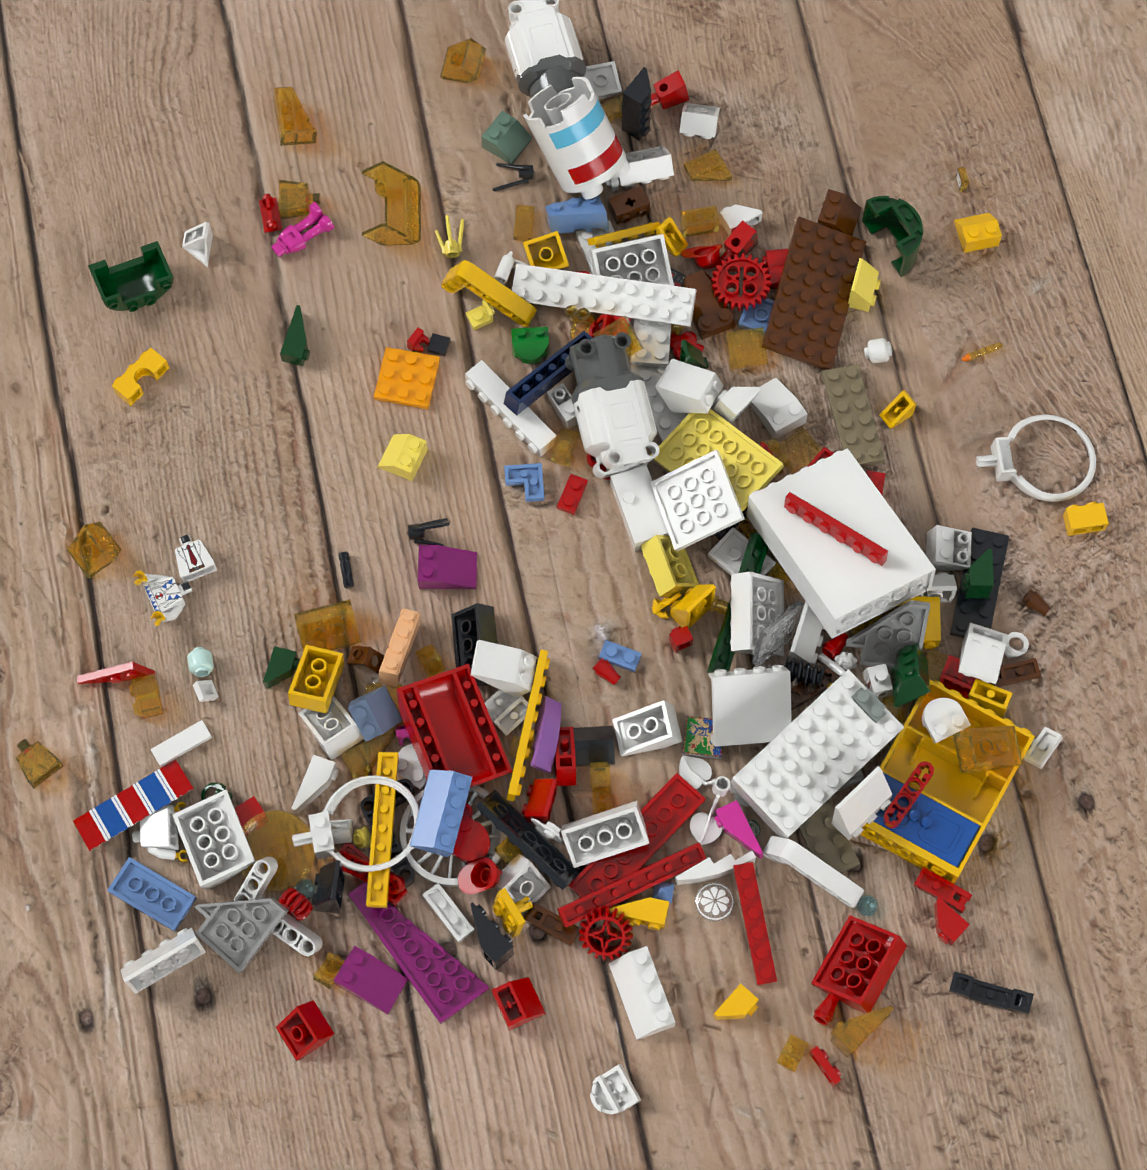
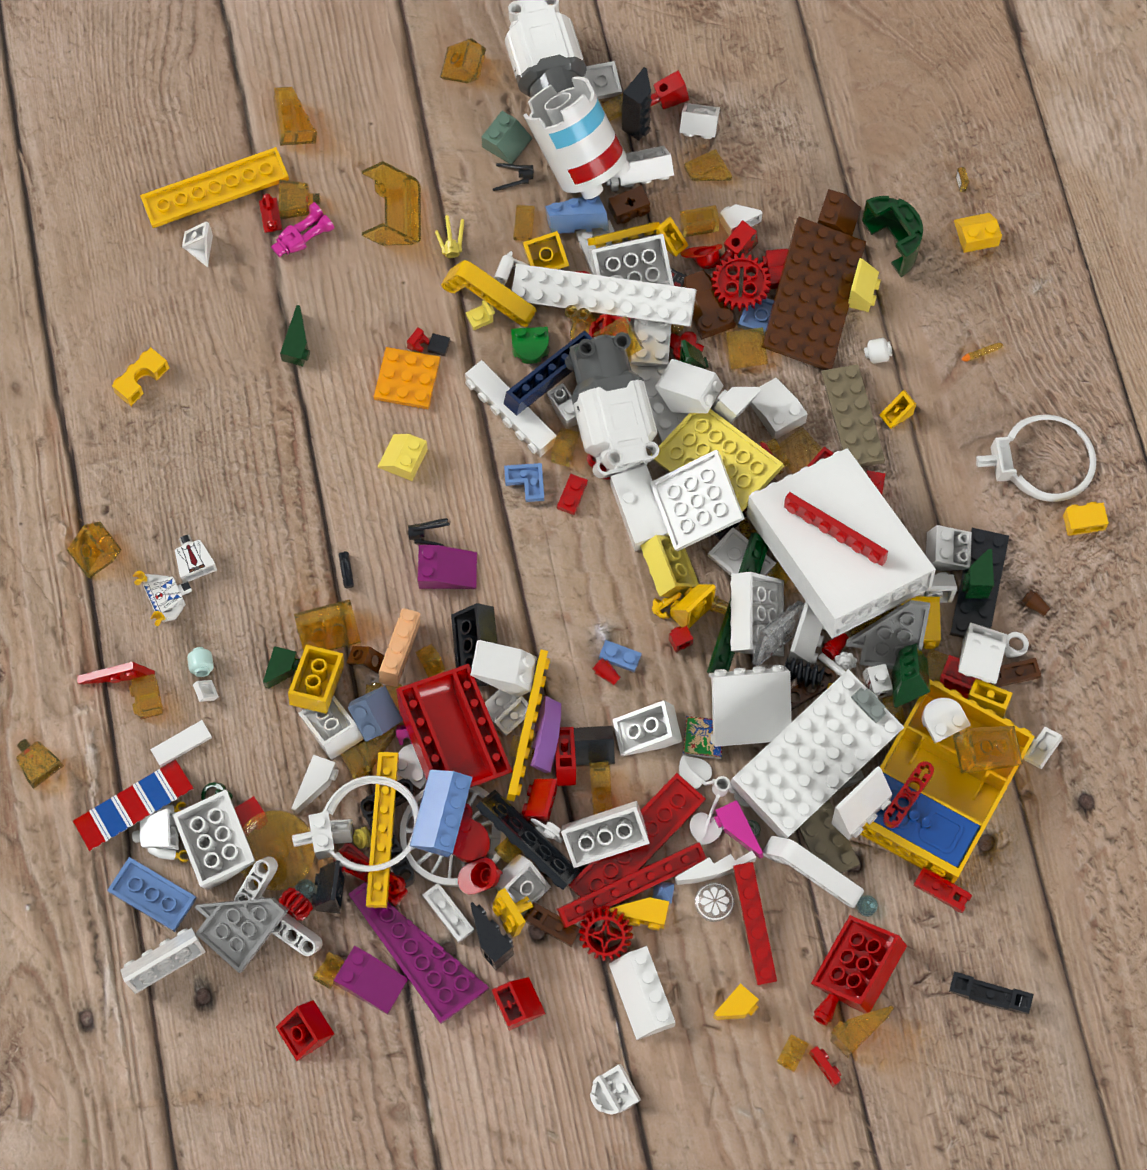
(134, 281): dark green cylinder -> none
(214, 187): none -> yellow plate
(948, 922): red slope -> none

